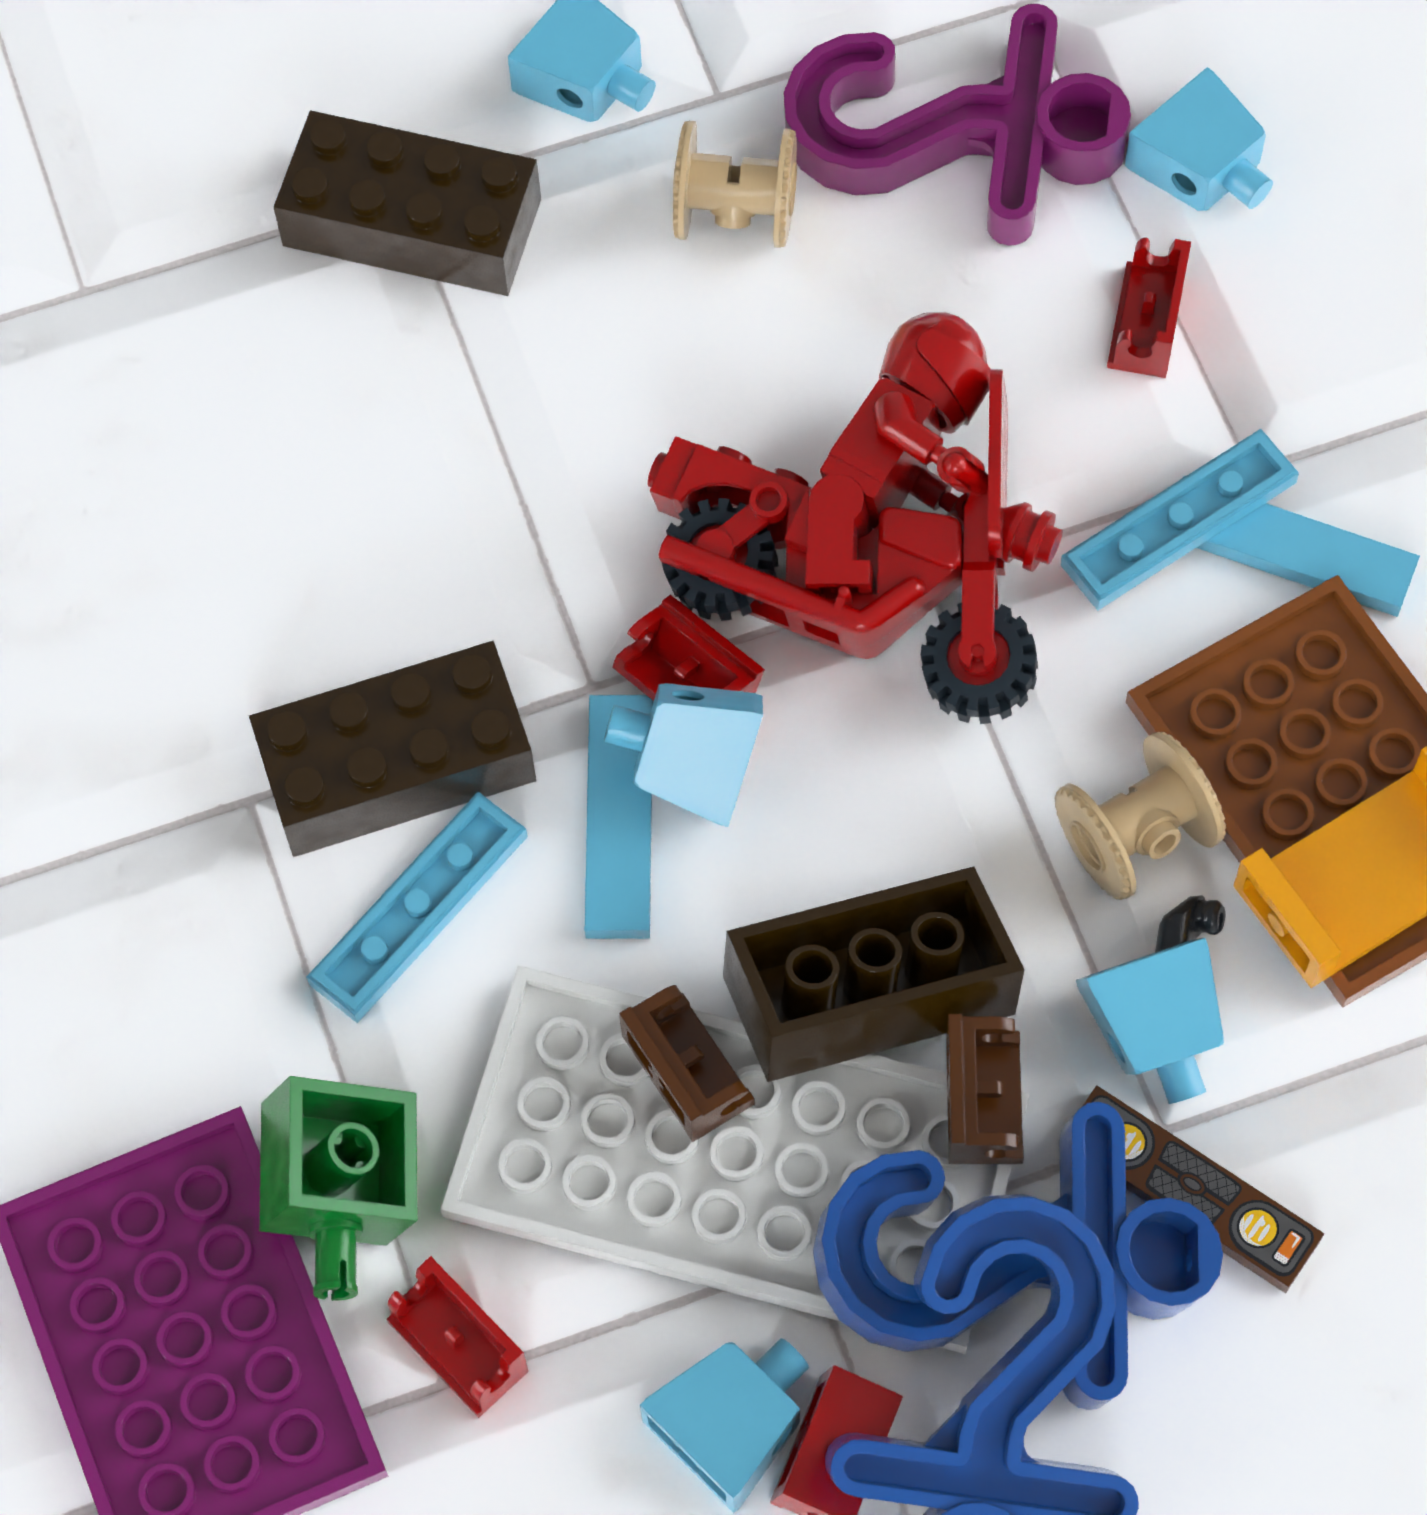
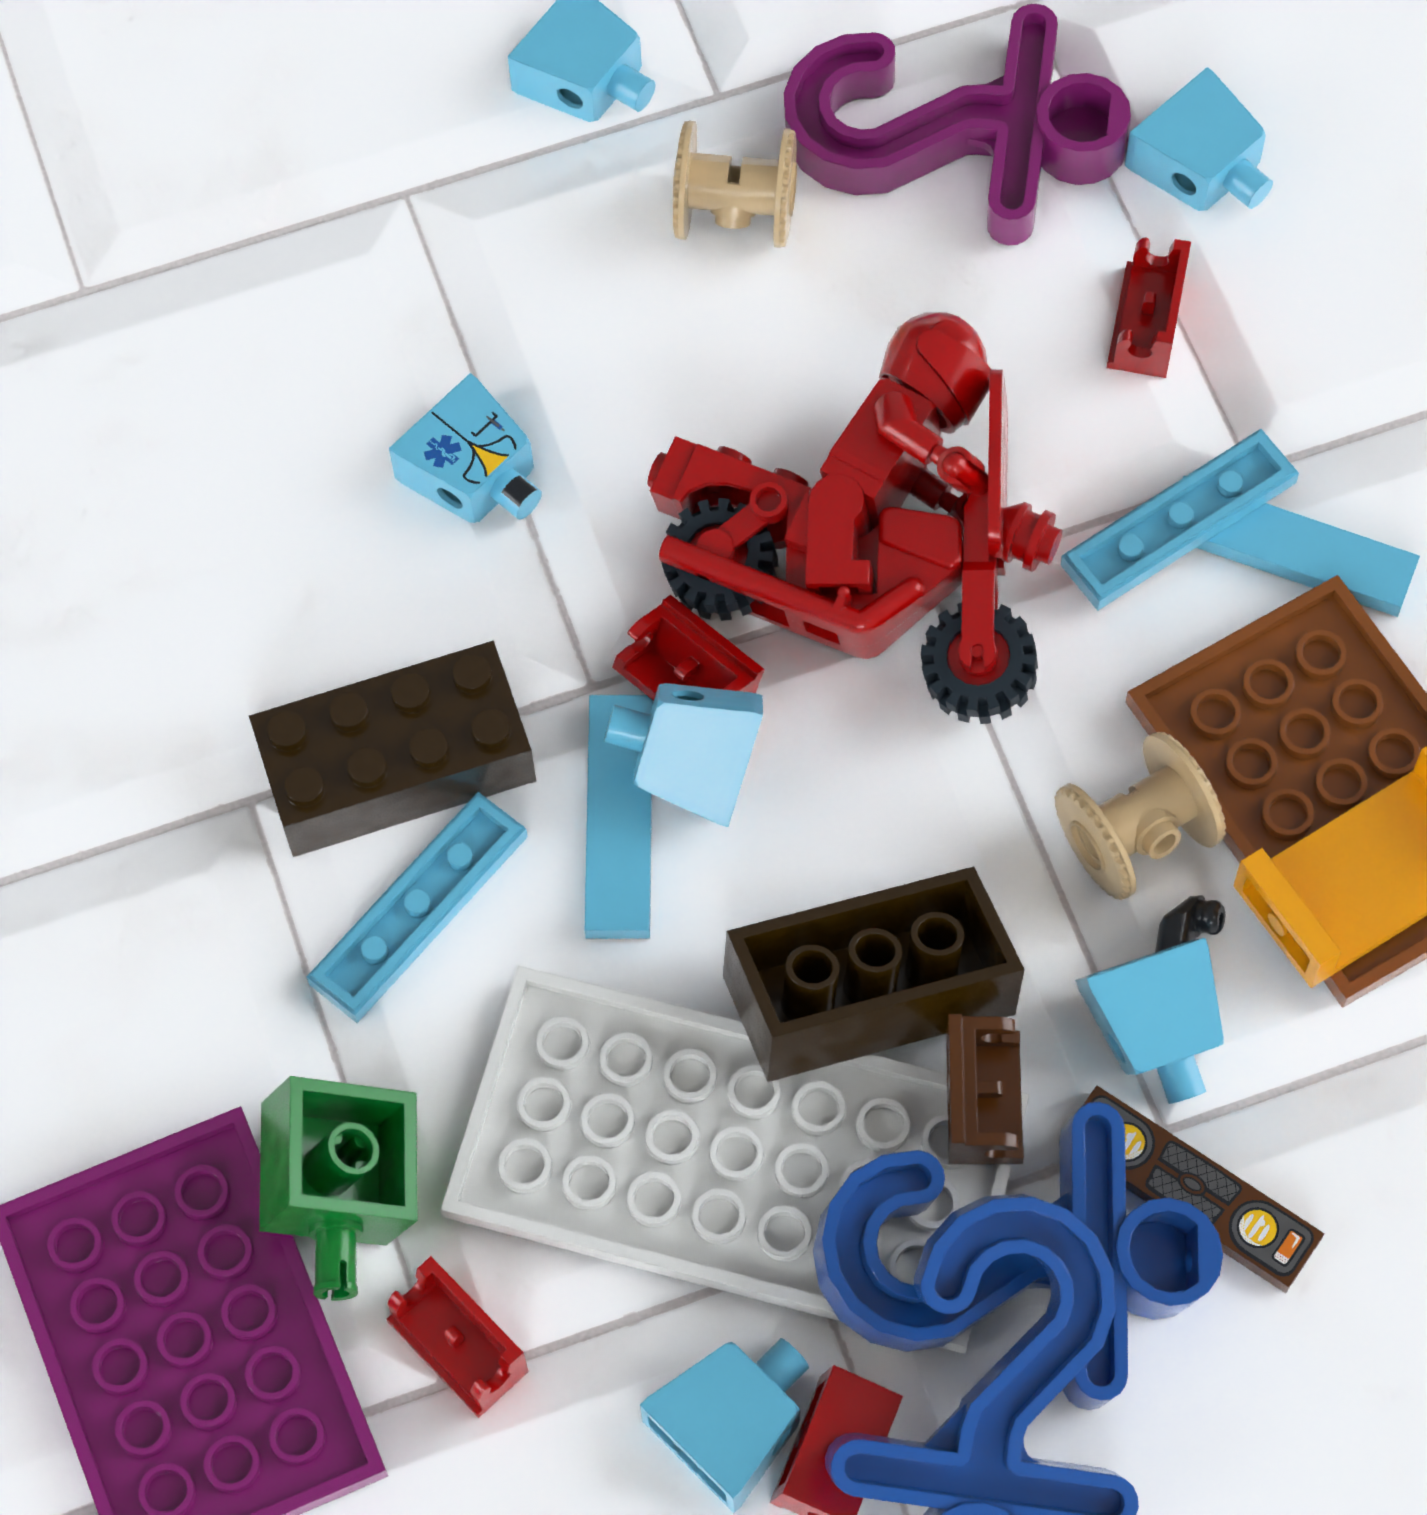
(408, 202): dark brown brick -> none
(468, 456): none -> medium azure torso
(684, 1062): reddish brown hinge -> none

